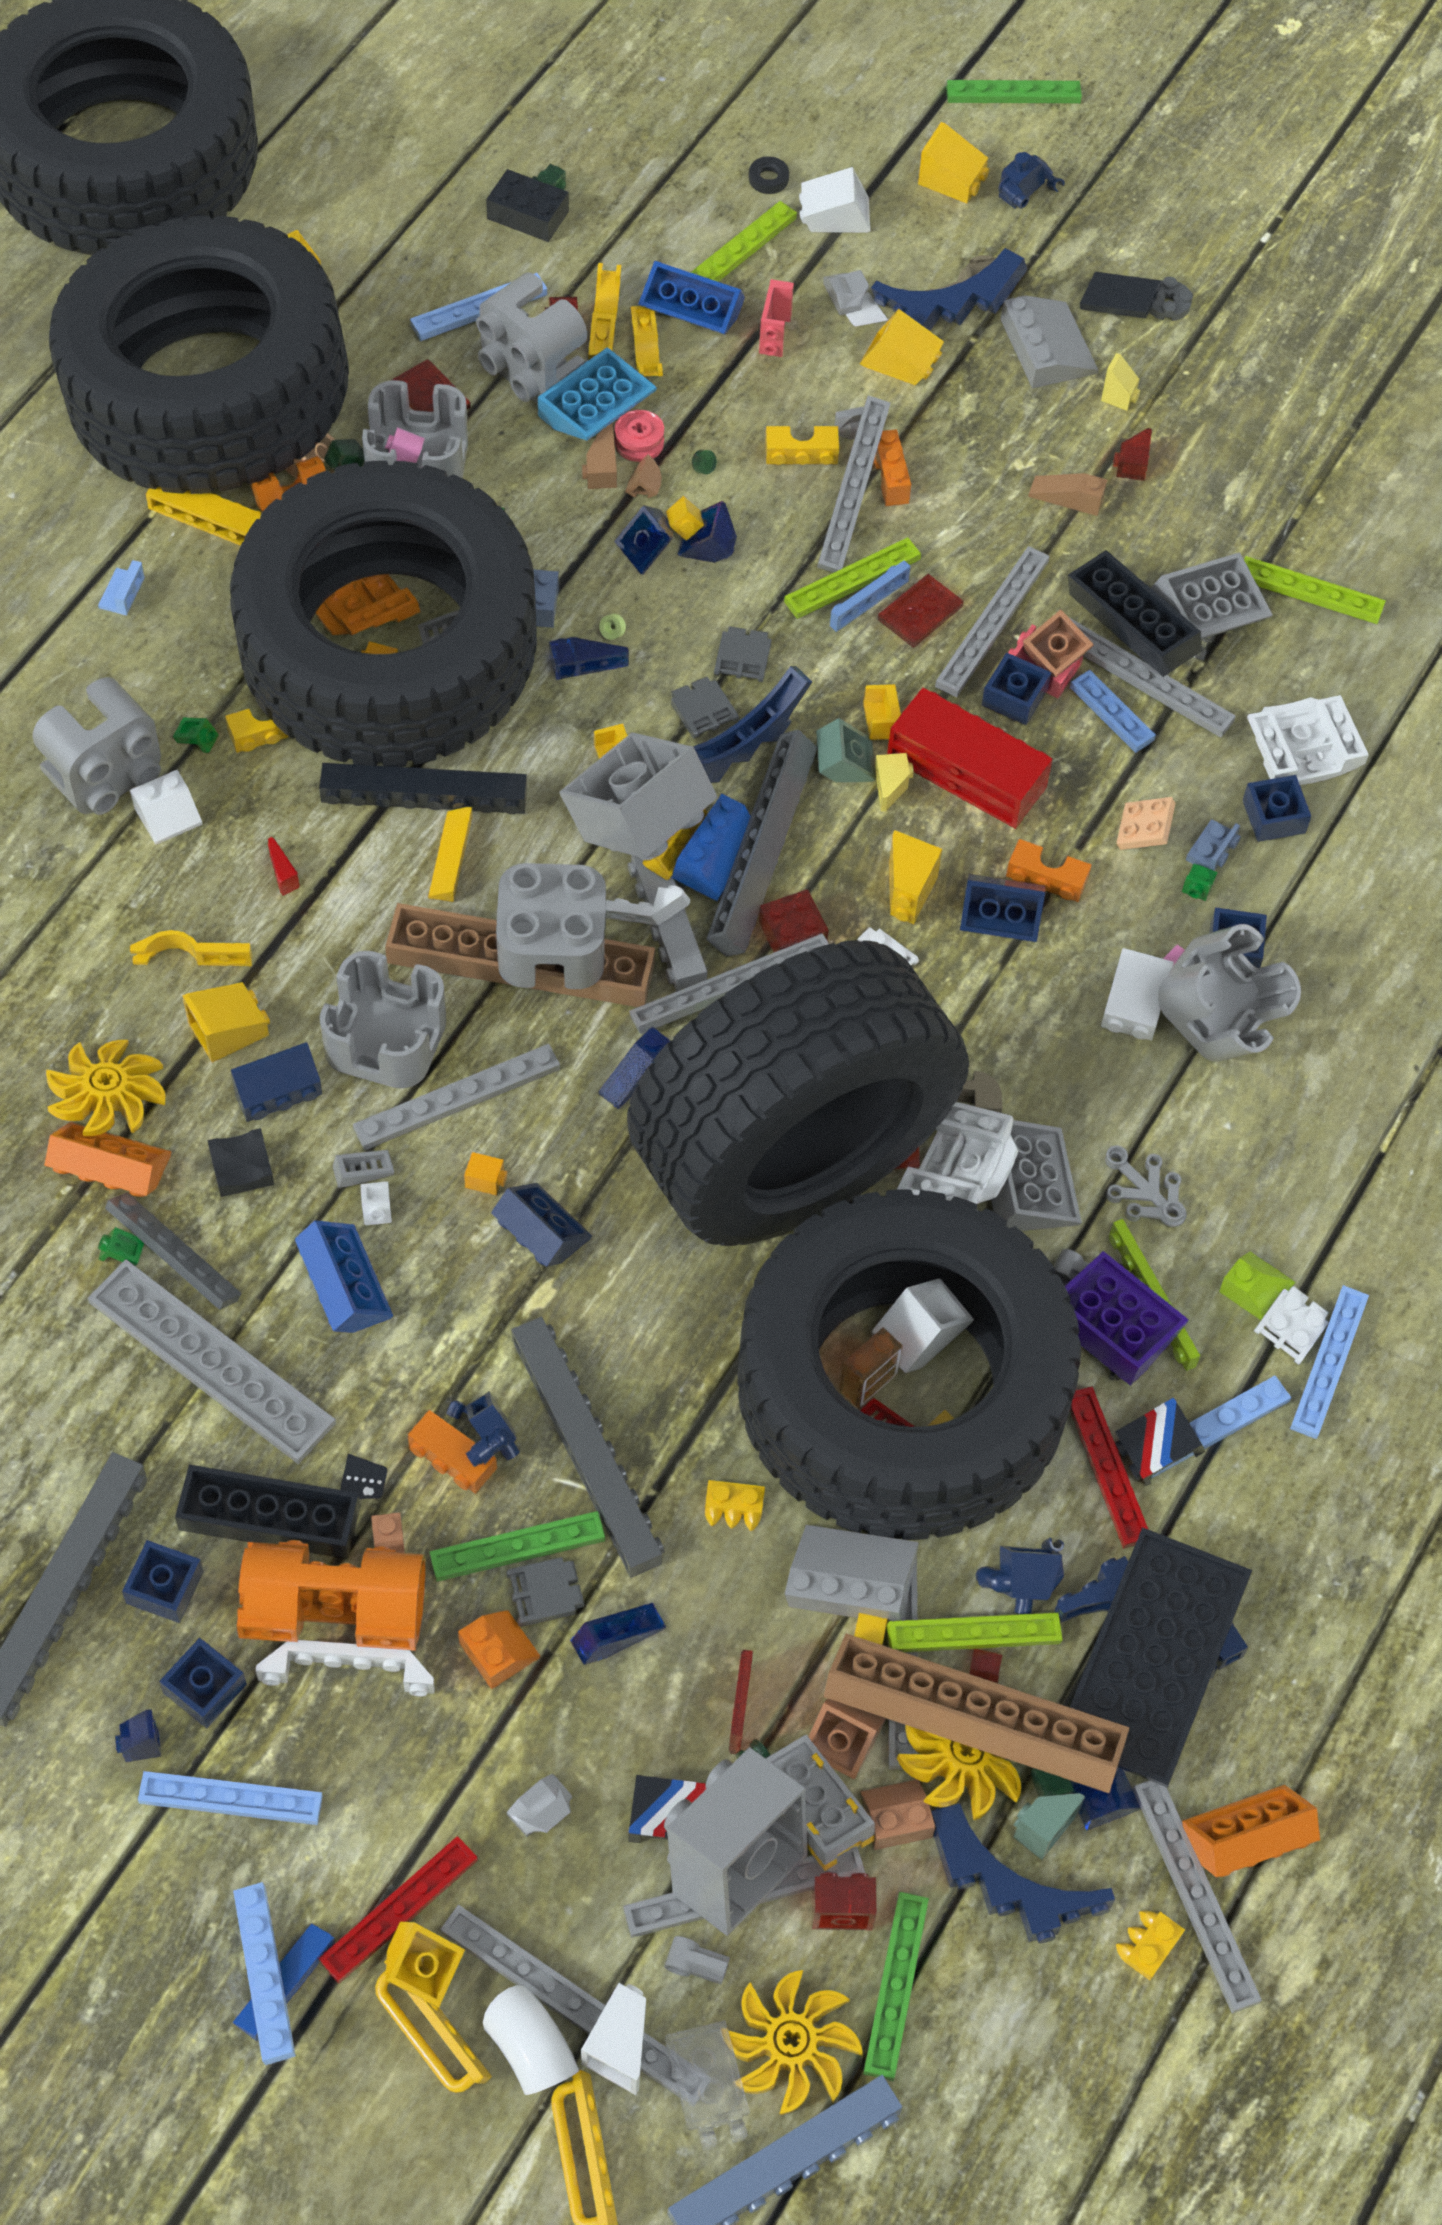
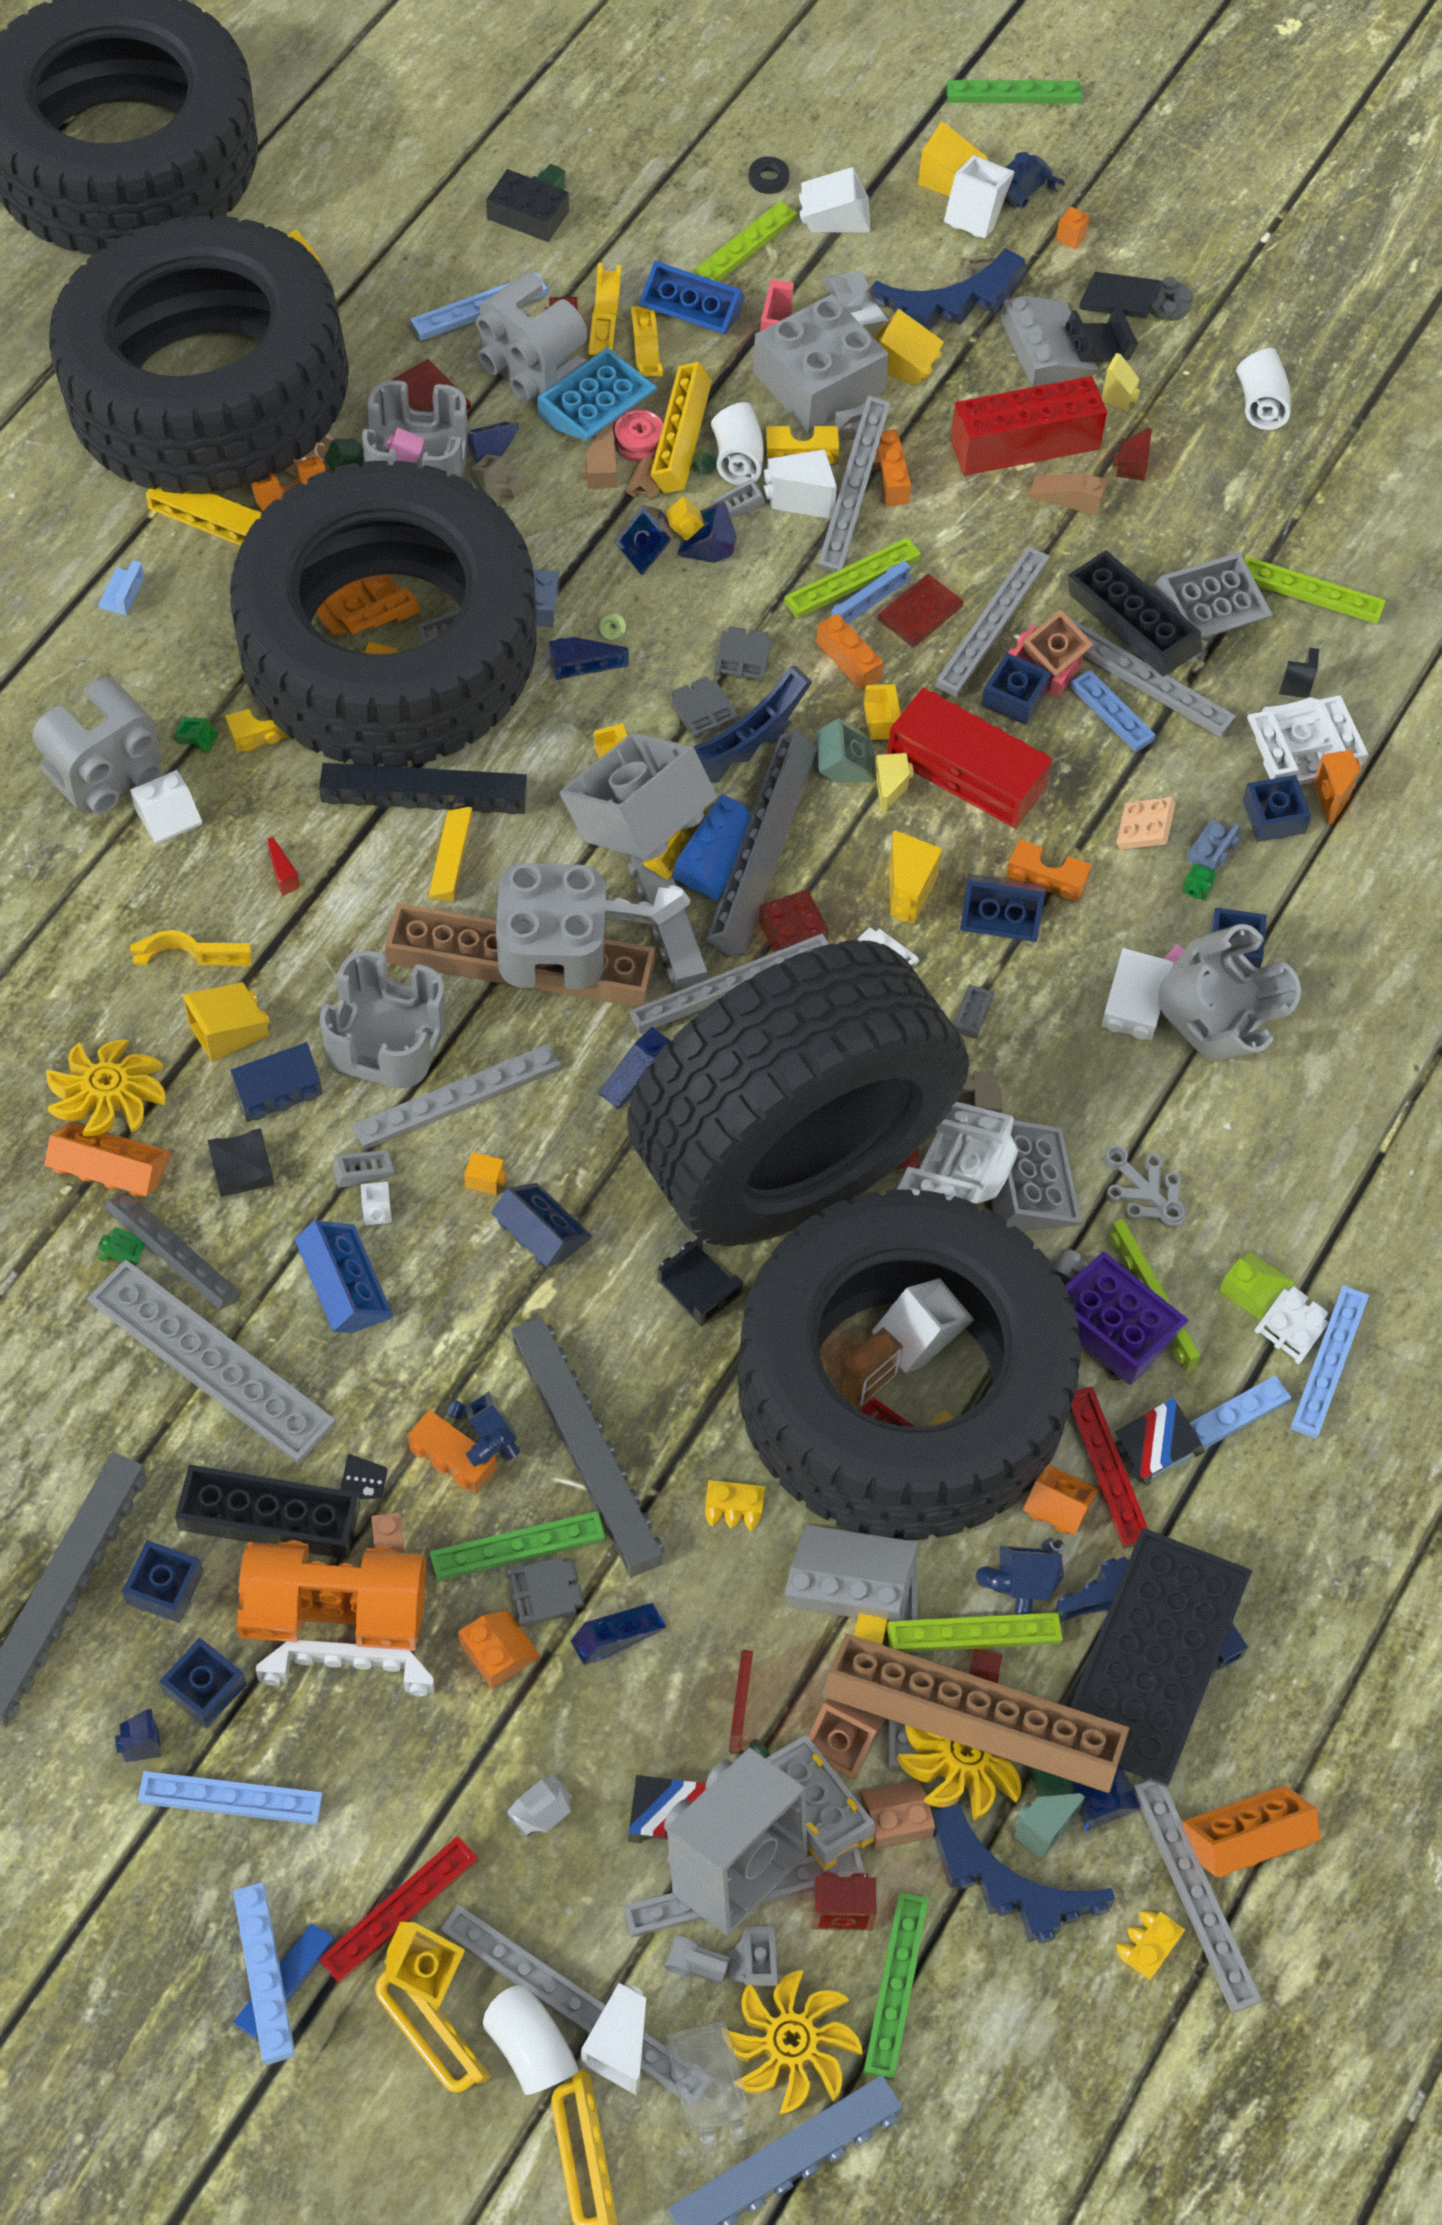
(491, 439): none -> clear blue slope
(497, 479): none -> dark tan brick
(681, 427): none -> yellow brick
(698, 1282): none -> black panel
(738, 443): none -> white brick
(740, 491): none -> light grey slope
(755, 1957): none -> light grey slope
(801, 484): none -> white slope
(820, 362): none -> light grey brick
(849, 652): none -> orange brick
(973, 1011): none -> dark grey plate
(978, 196): none -> white slope
(1028, 425): none -> red brick
(1060, 1500): none -> orange slope
(1072, 227): none -> orange brick
(1101, 340): none -> black panel
(1265, 389): none -> white brick
(1300, 676): none -> black panel
(1336, 781): none -> orange slope

